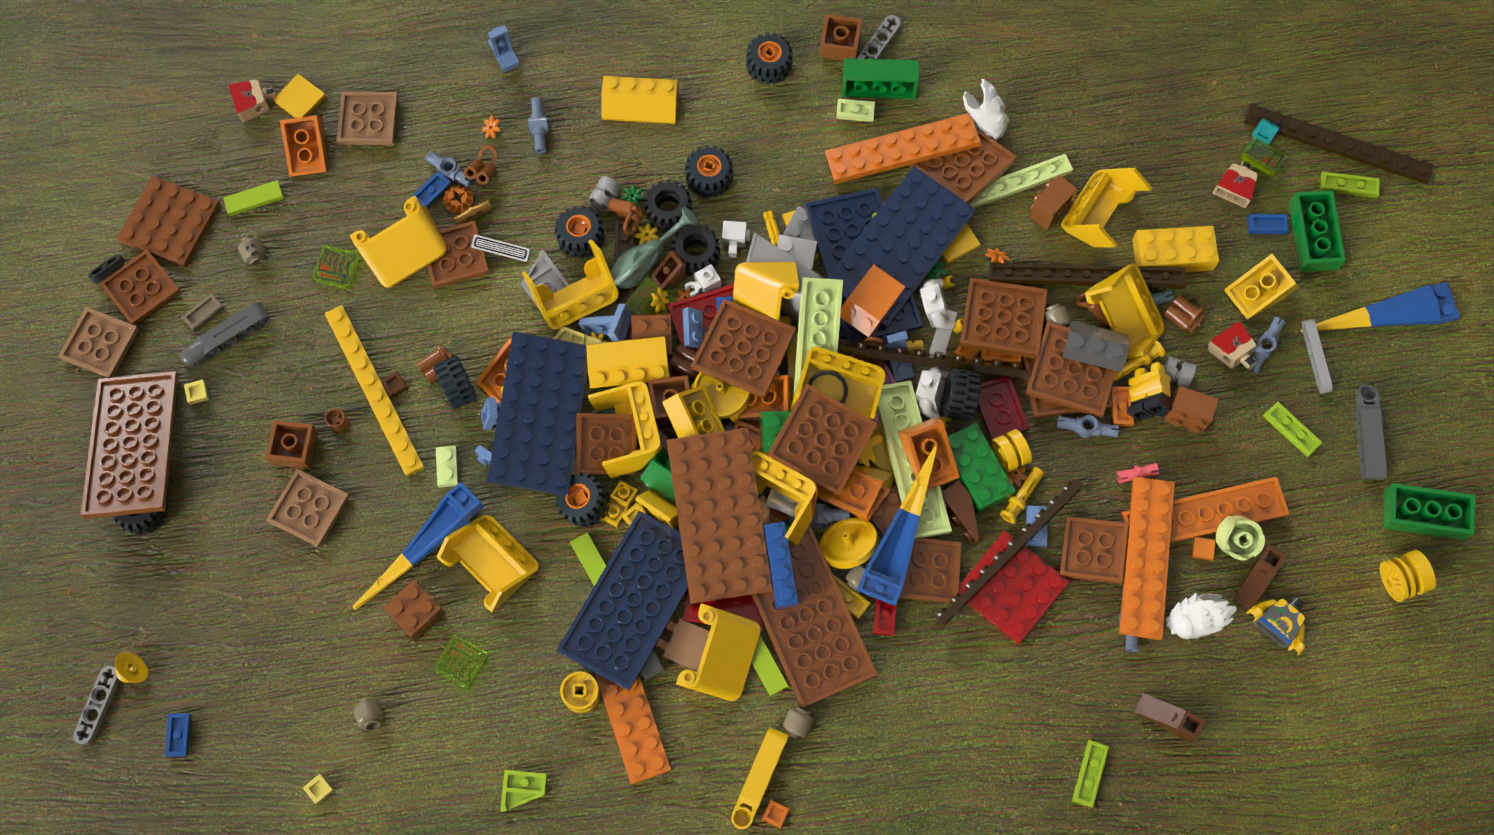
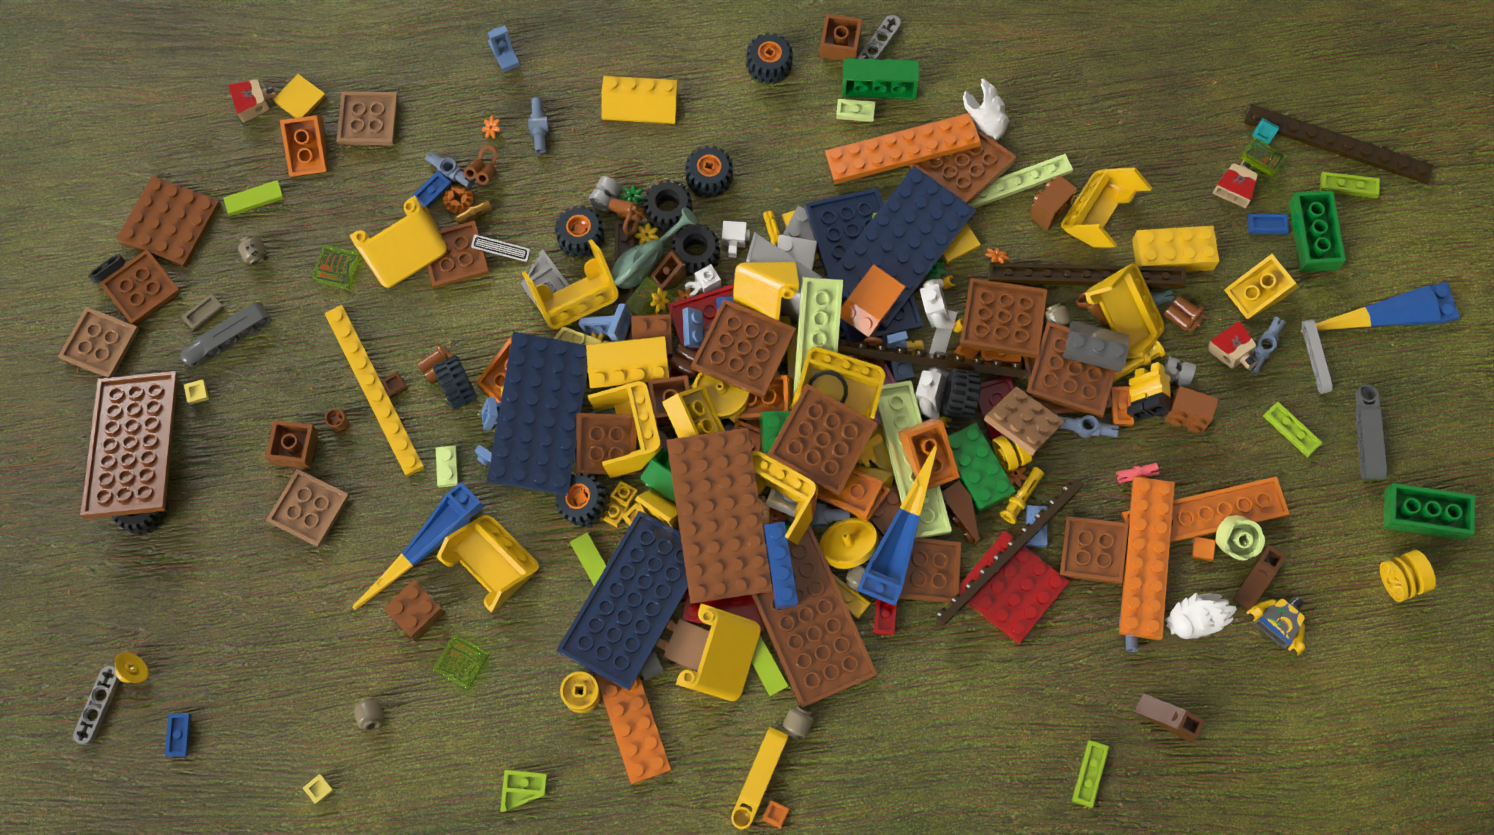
(1024, 420): none -> medium nougat plate

